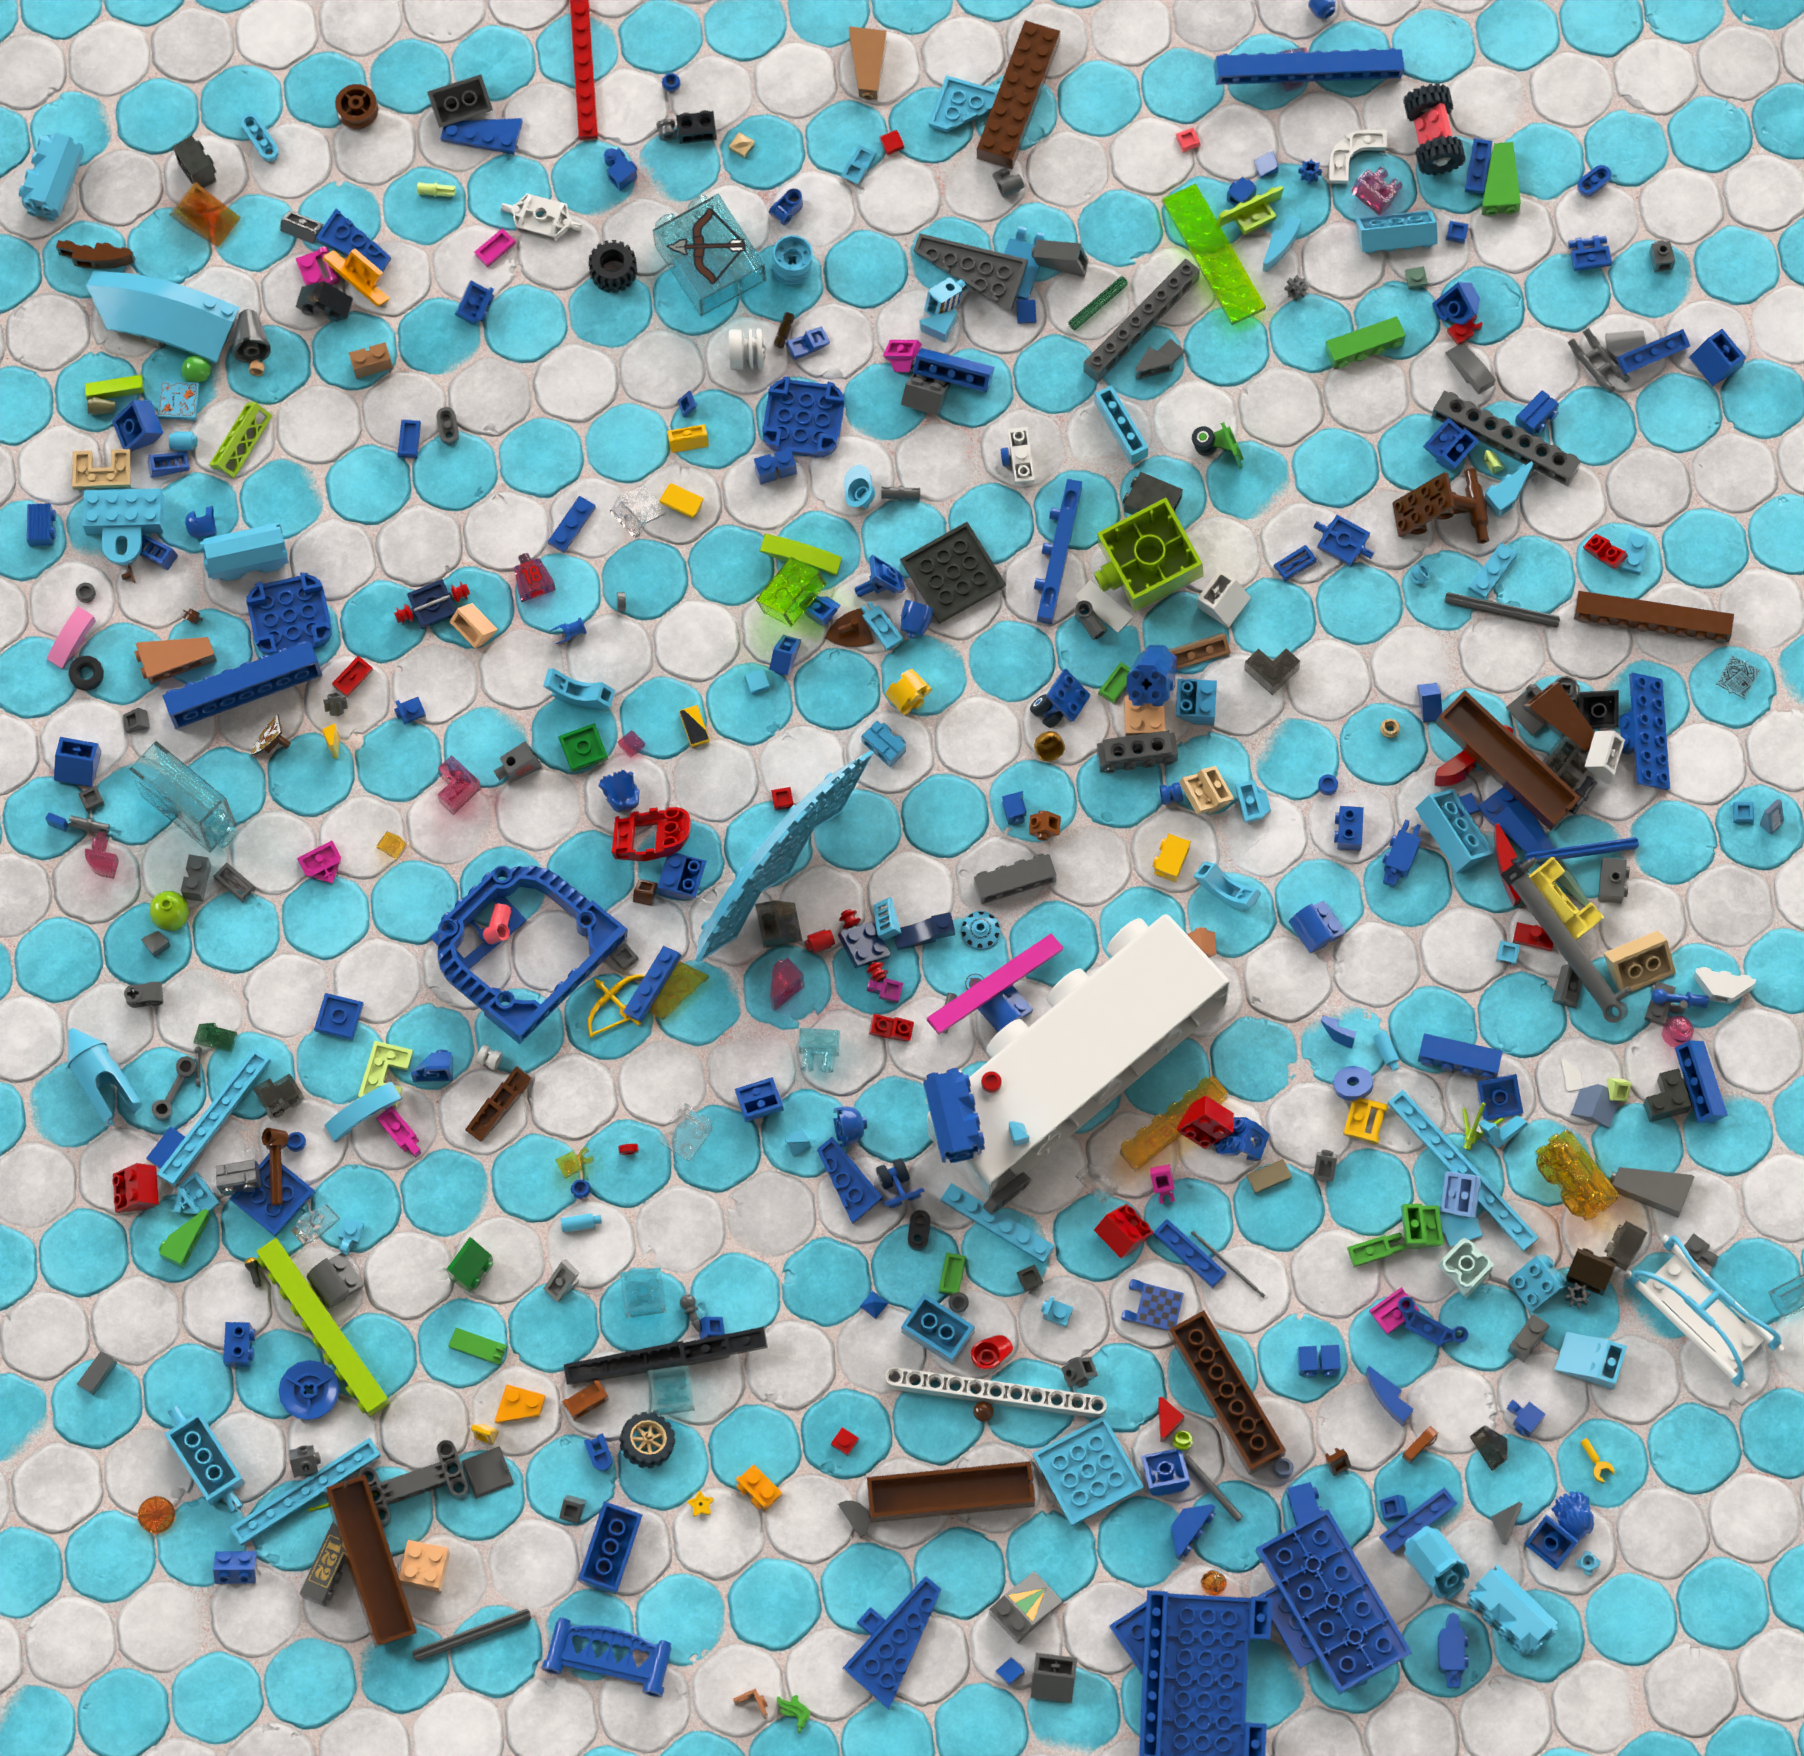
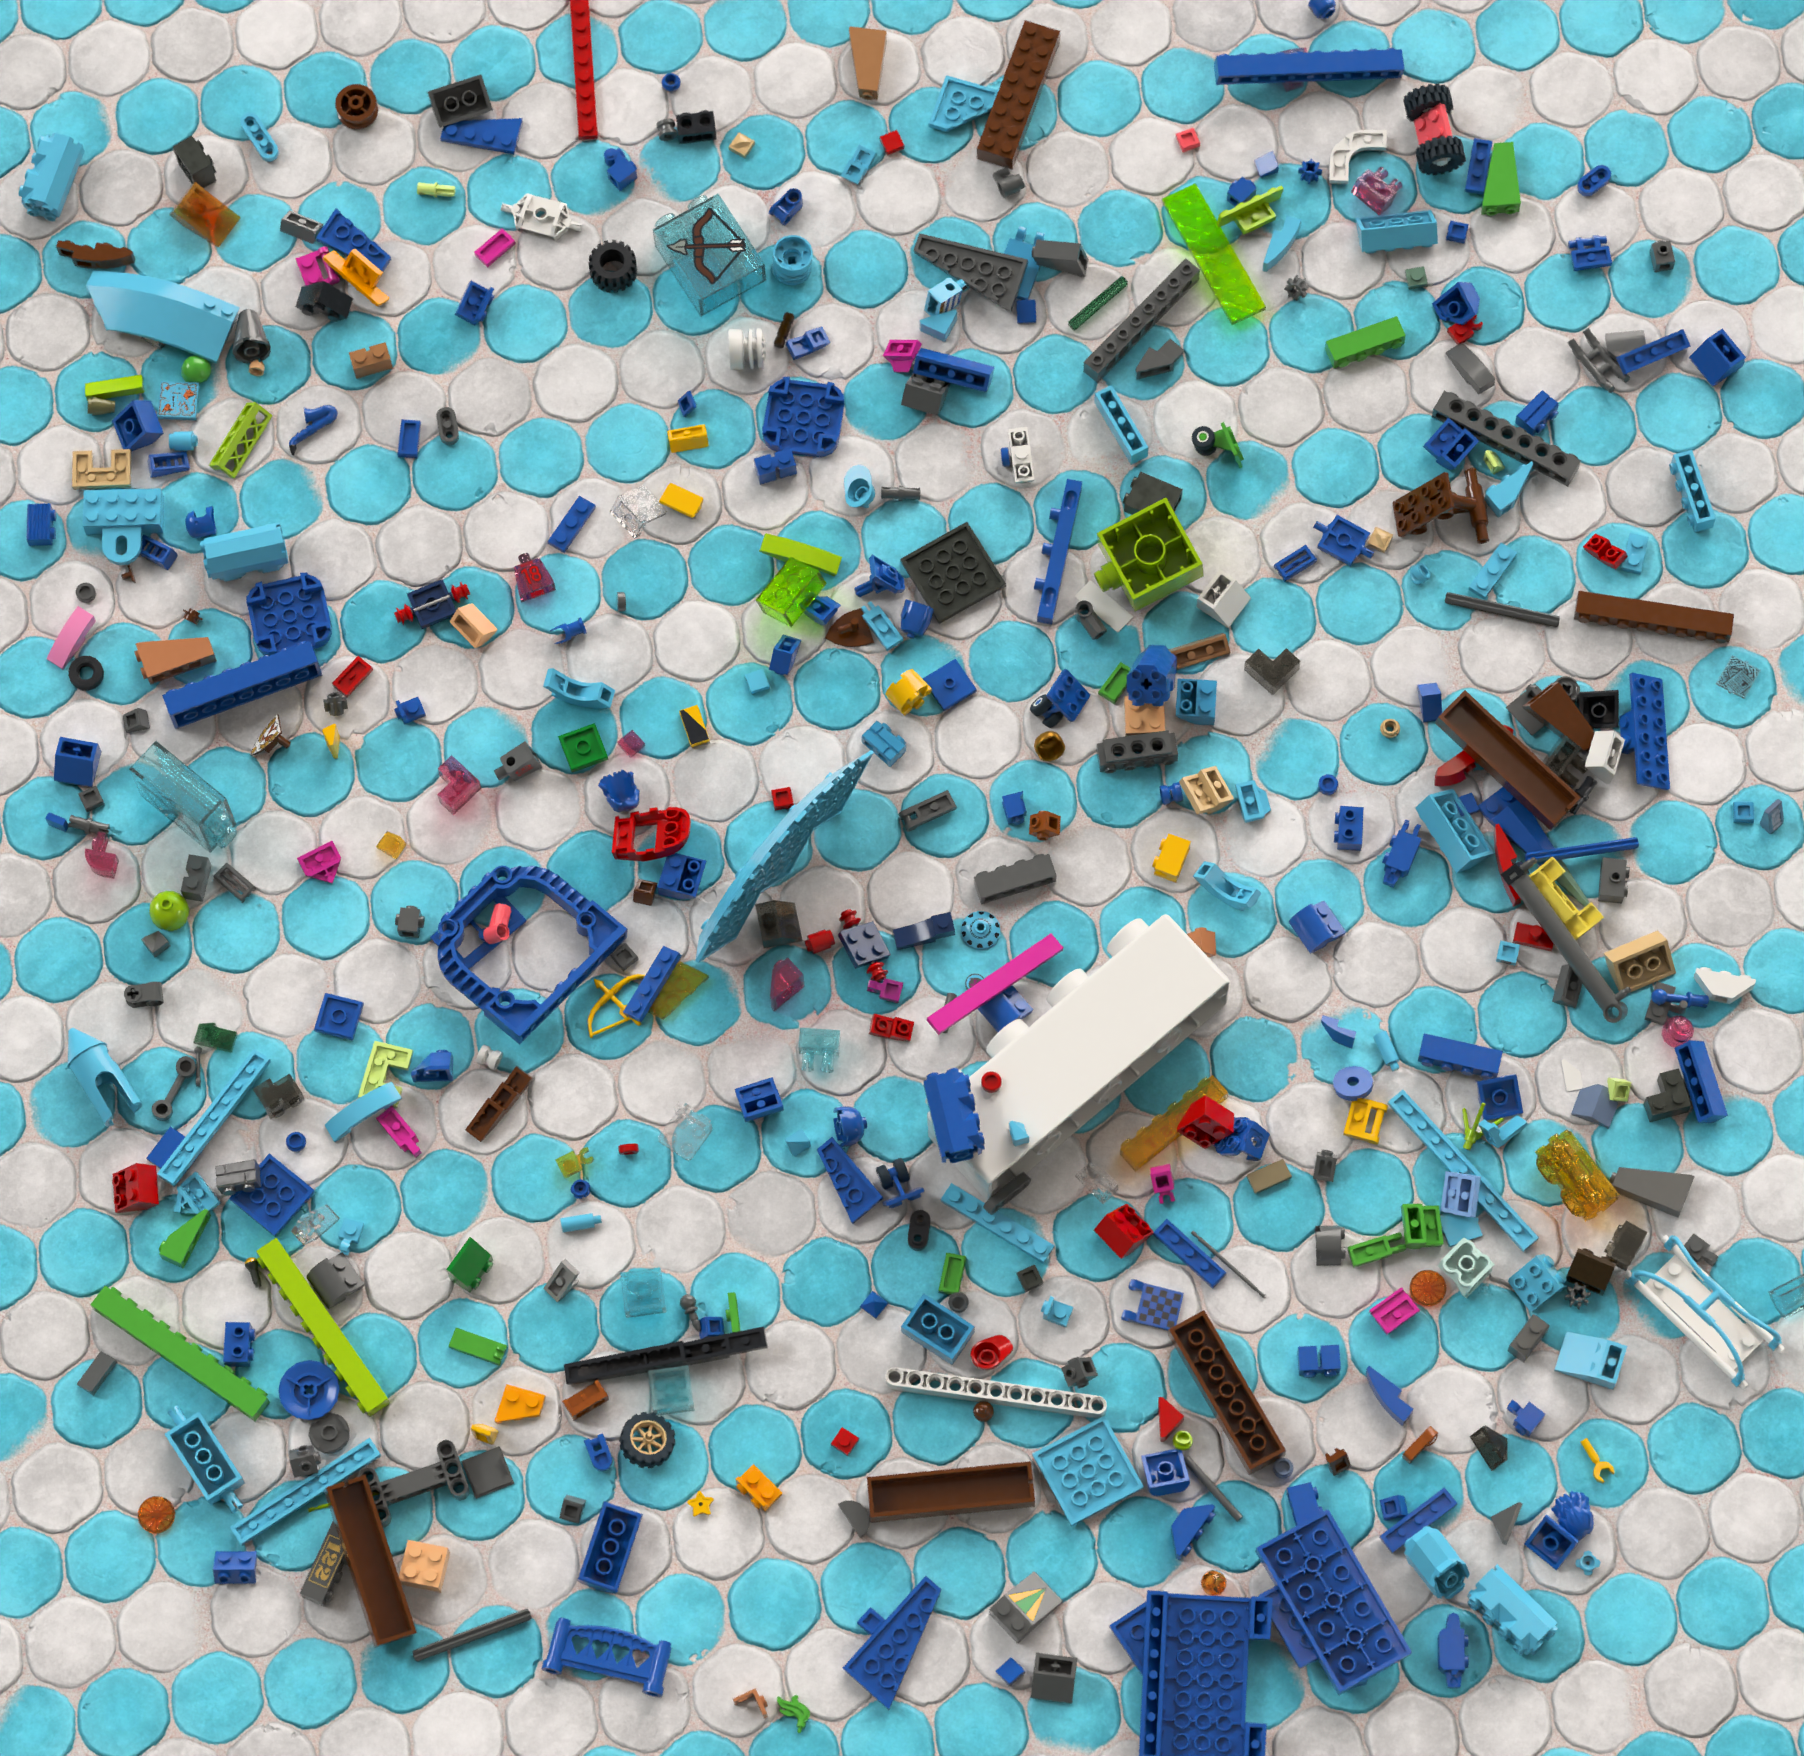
(180, 1353): none -> bright green brick
(275, 1141): reddish brown axle -> none
(320, 417): none -> blue piece
(329, 1433): none -> dark grey tile
(409, 921): none -> dark grey brick
(732, 1313): none -> bright green plate
(894, 929): medium azure slope -> none
(928, 810): none -> dark grey plate
(950, 684): none -> blue plate
(1329, 1245): none -> dark grey cylinder
(1380, 539): none -> tan tile
(1427, 1288): none -> clear orange wheel
(1427, 1326): blue plate -> none
(1693, 491): none -> medium azure brick

